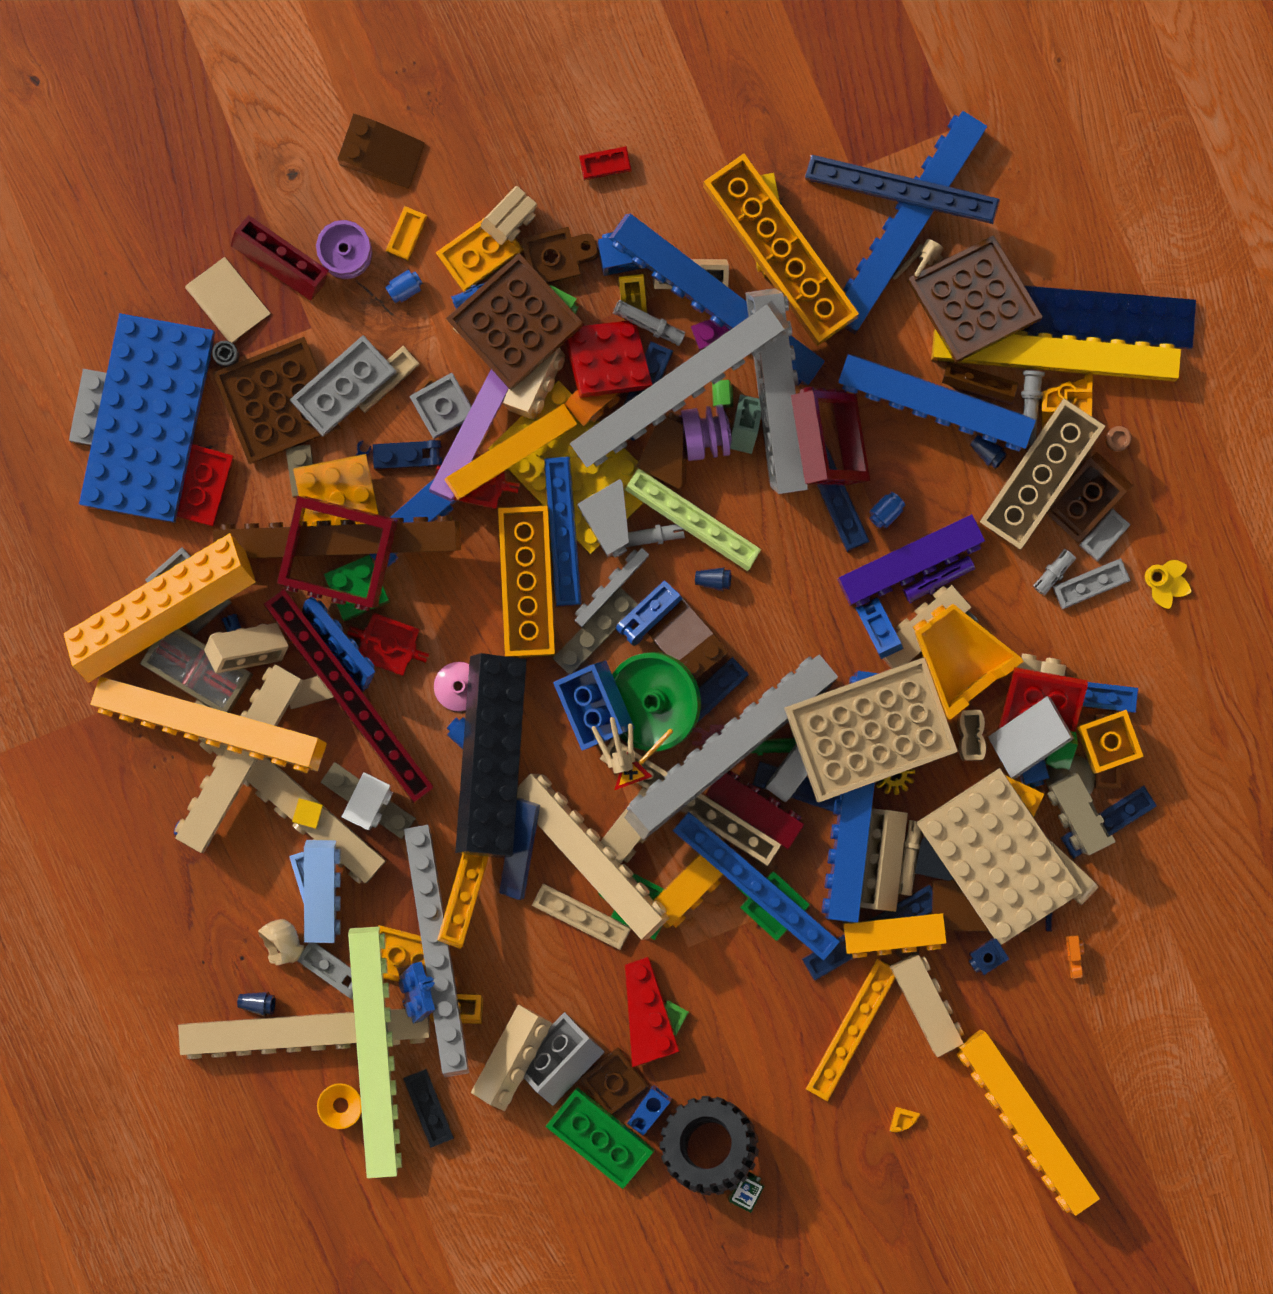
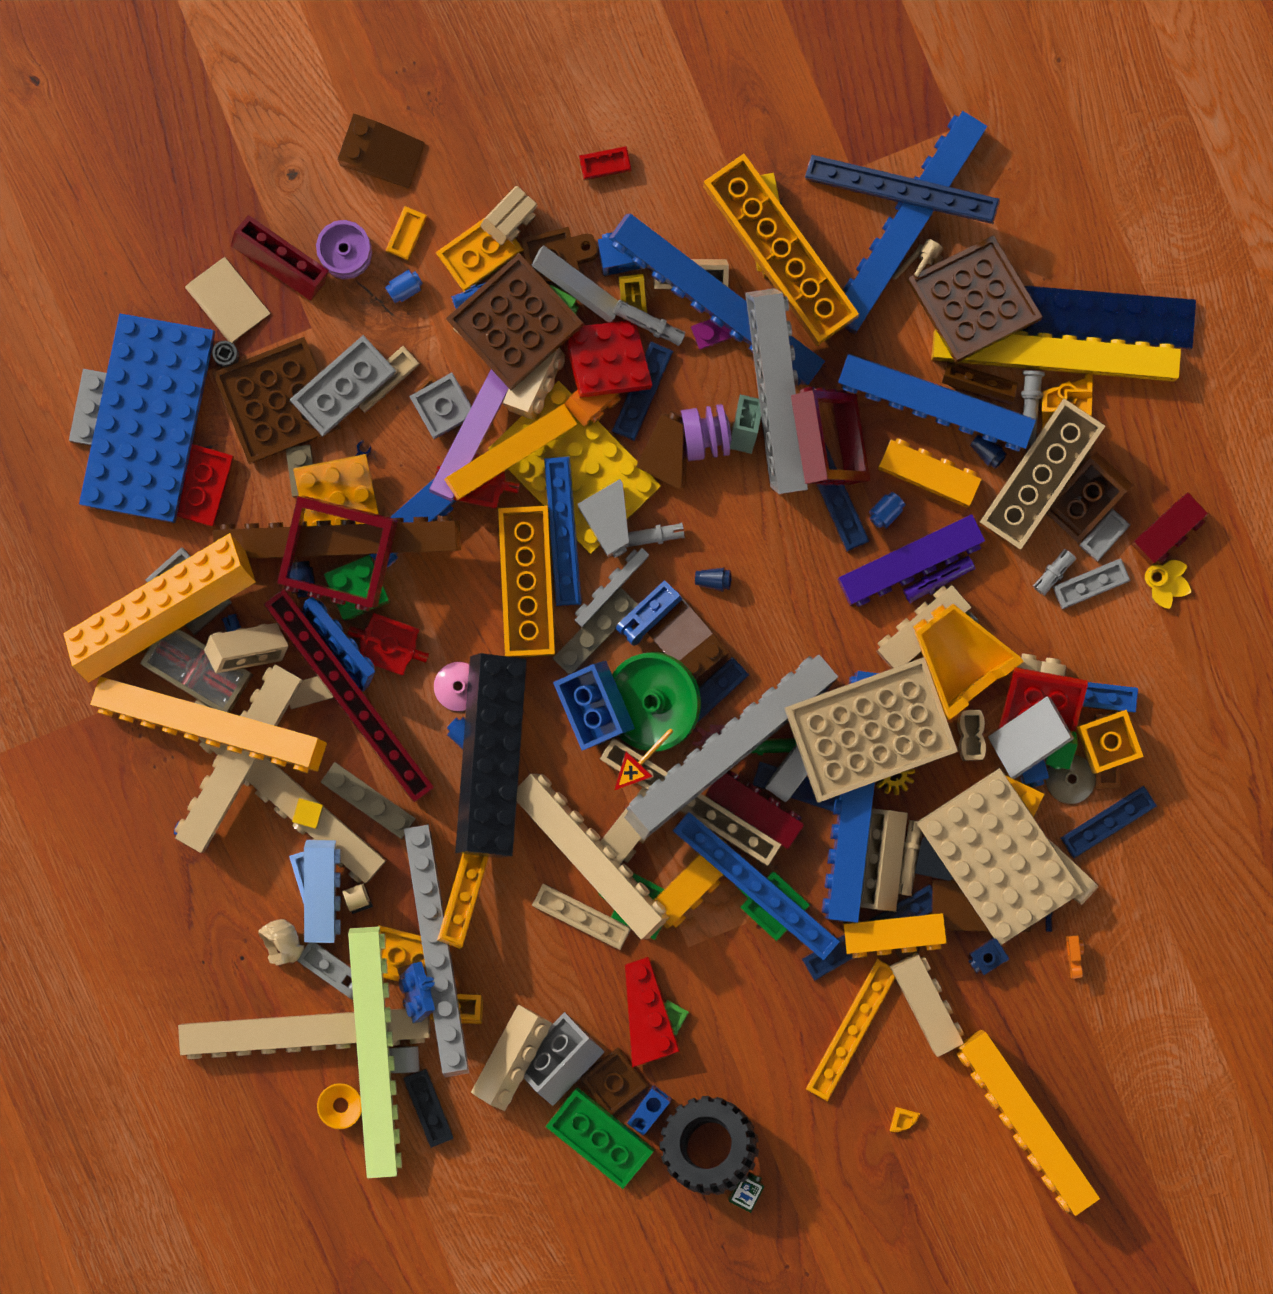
(258, 1003): dark blue cone -> none
(303, 572): none -> dark blue brick
(357, 898): none -> tan leg
(367, 801): white brick -> none
(405, 1059): none -> light grey panel
(406, 454): dark blue plate -> none
(517, 866): dark blue tile -> none
(575, 283): none -> light grey tile
(621, 760): tan plant -> none
(679, 384): light grey brick -> none
(692, 519): yellowish green tile -> none
(723, 393): bright green brick -> none
(879, 628): blue plate -> none
(929, 473): none -> light orange brick
(1079, 814): dark tan wedge -> none
(1118, 438): nougat tile -> none
(1170, 529): none -> dark red brick

